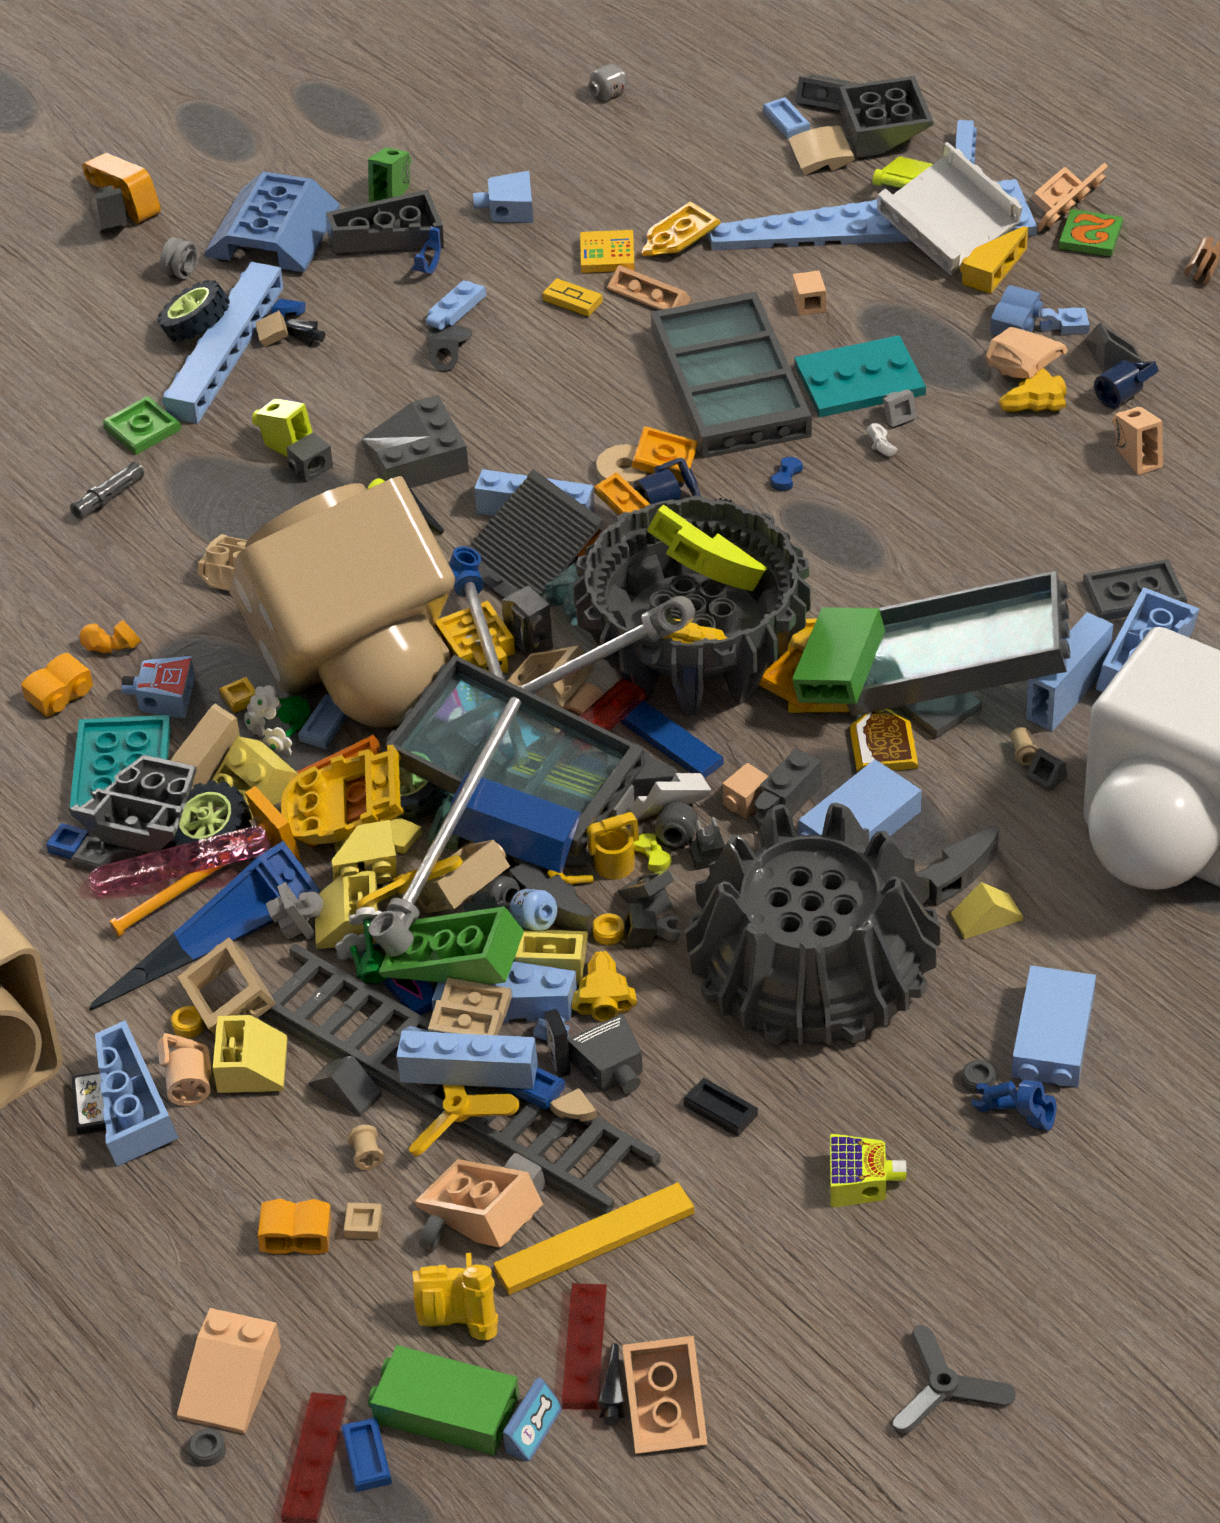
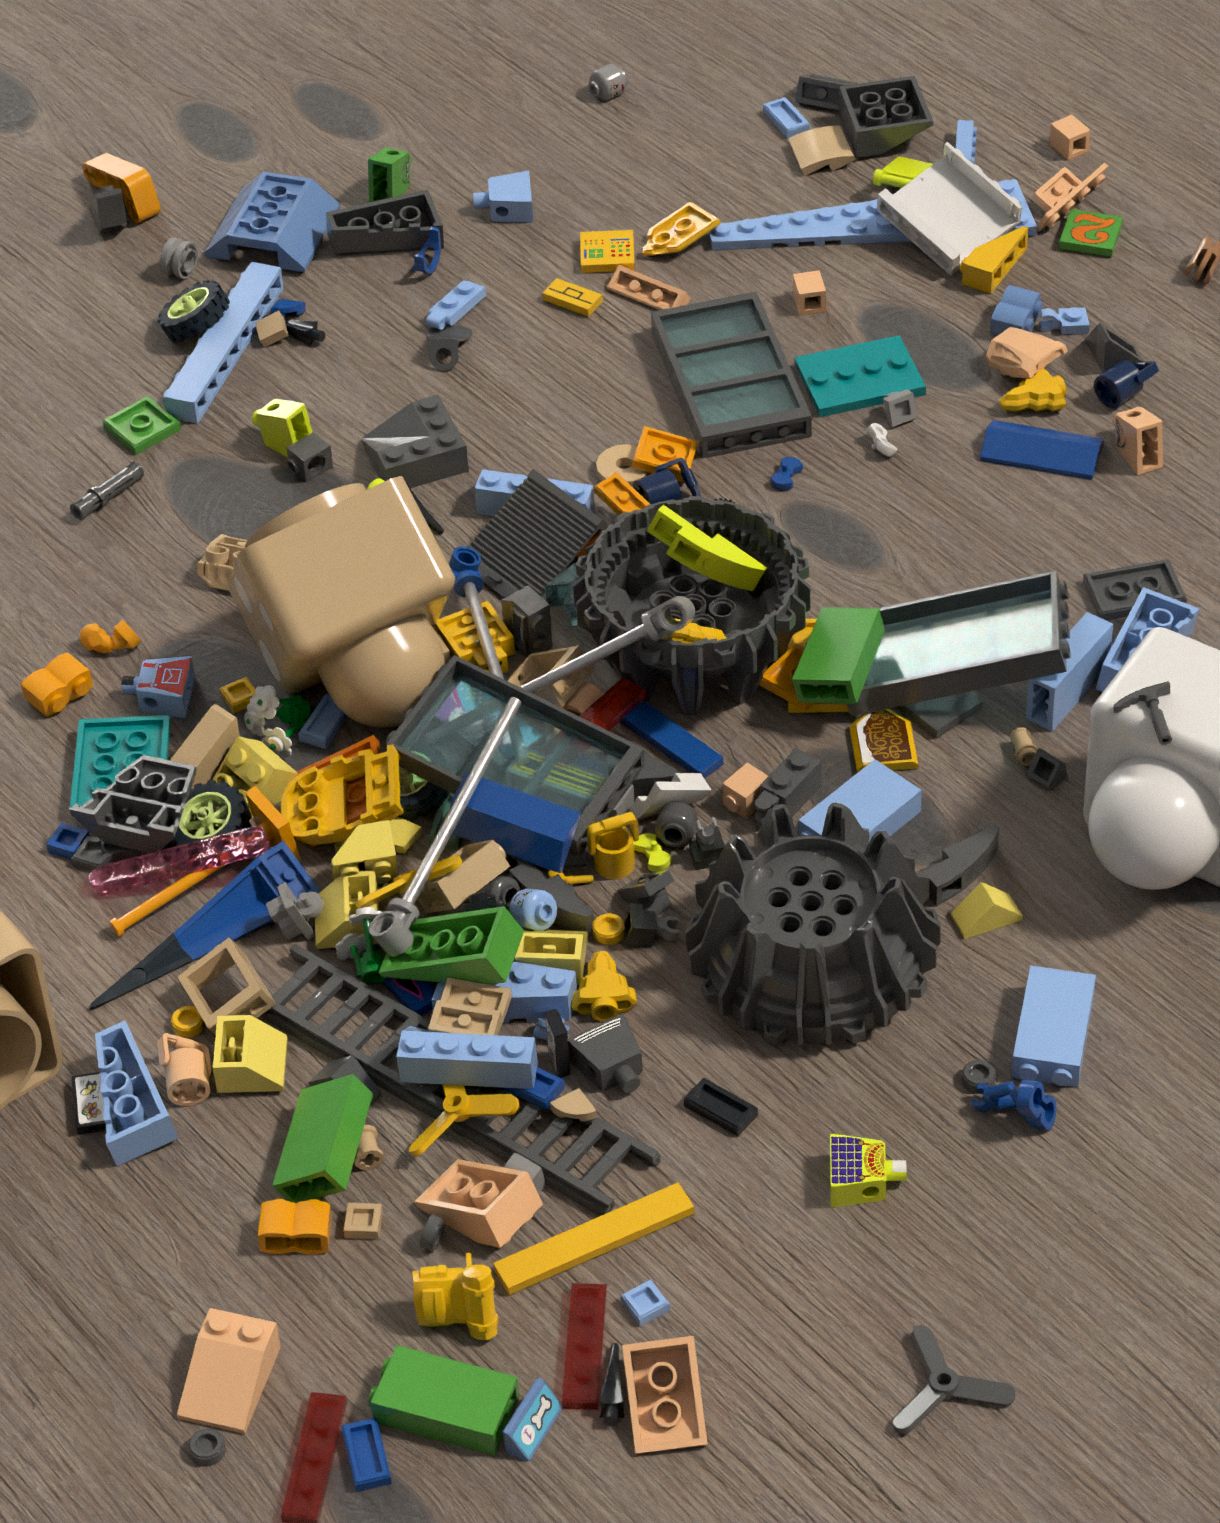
(323, 1139): none -> bright green brick
(645, 1302): none -> light blue tile
(1041, 449): none -> blue slope
(1070, 137): none -> light nougat brick
(1150, 696): none -> dark grey piece

